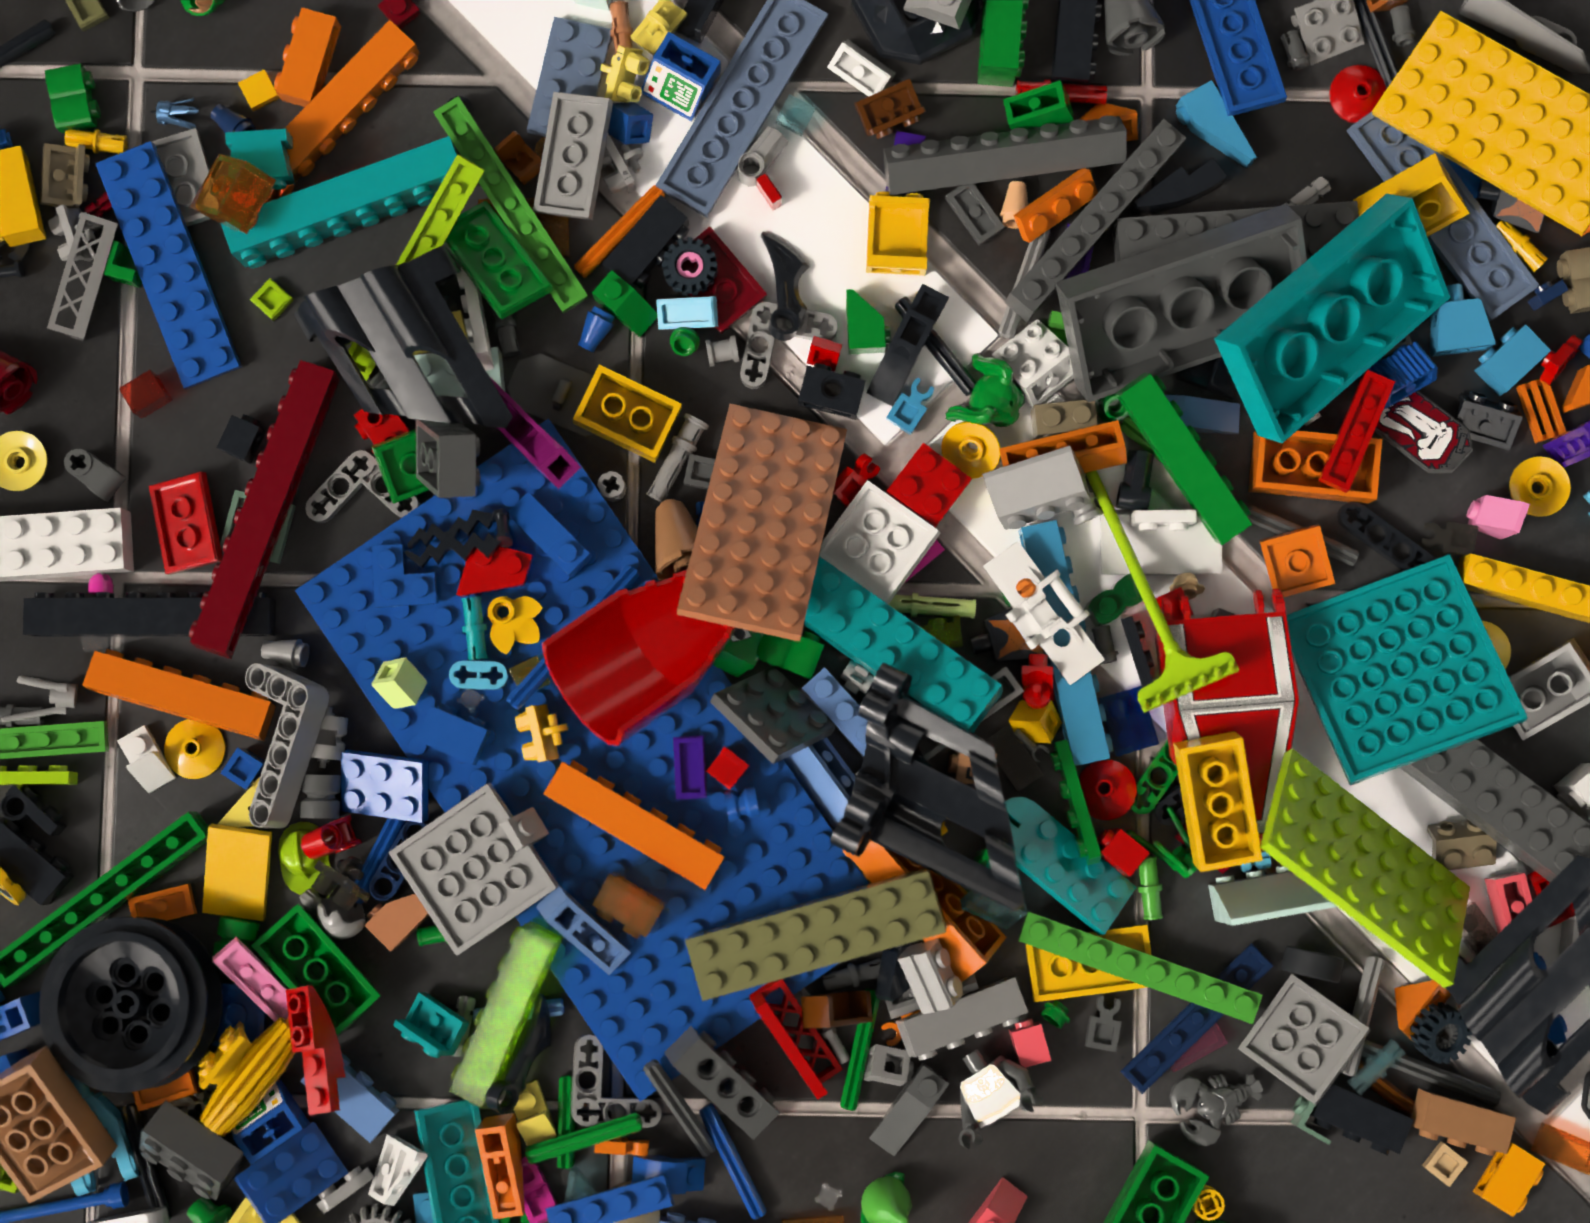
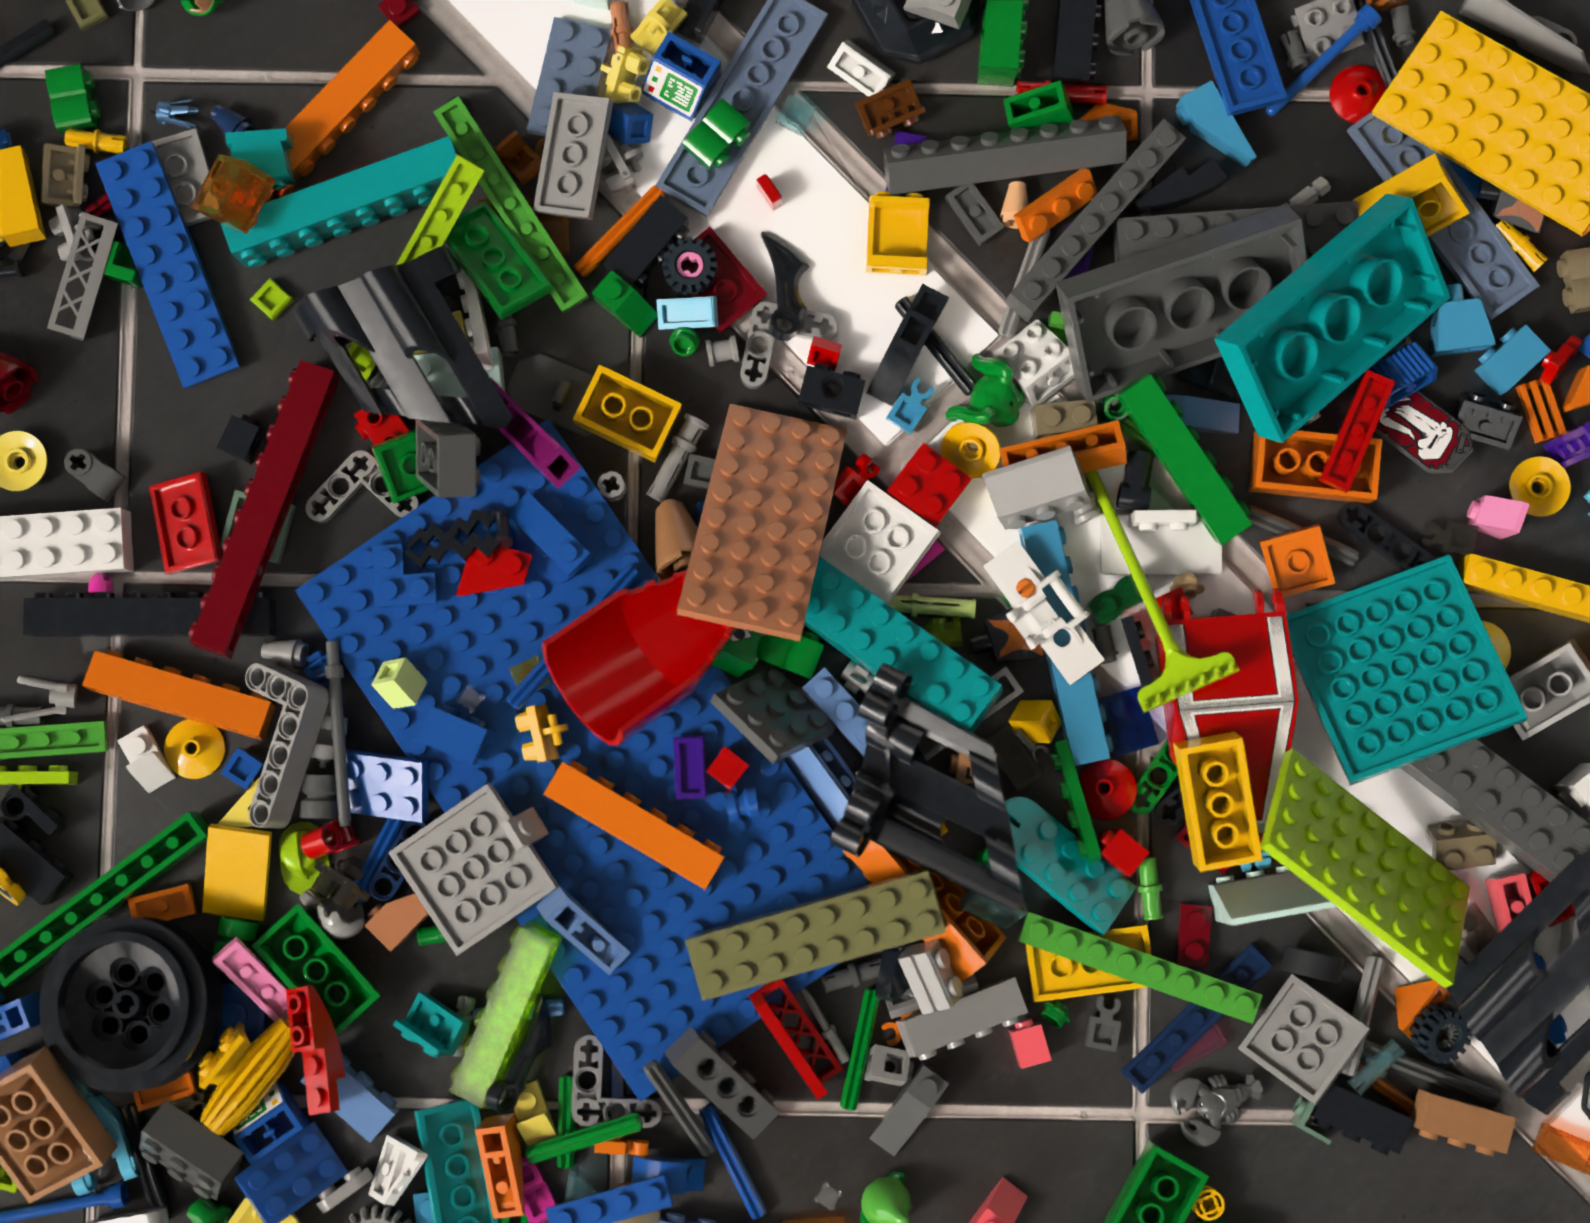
(145, 394): clear red panel -> none
(258, 90): yellow tile -> none
(307, 57): orange brick -> none
(316, 671): none -> blue gear
(334, 673): none -> dark grey bar
(474, 628): teal pin -> none
(479, 667): medium azure beam -> none
(518, 624): yellow plate -> none
(595, 328): blue cone -> none
(629, 905): clear orange slope -> none
(717, 135): none -> green brick
(761, 155): light grey piece -> none
(836, 1009): reddish brown panel -> none
(865, 326): green slope -> none
(992, 1093): dark grey torso -> none
(1038, 681): red hips -> none
(1180, 858): green plant -> none
(1193, 935): none -> dark red plate
(1366, 19): none -> blue piece
(1444, 1164): tan plate -> none
(1509, 1179): light orange brick -> none
(1547, 293): dark blue plate -> none

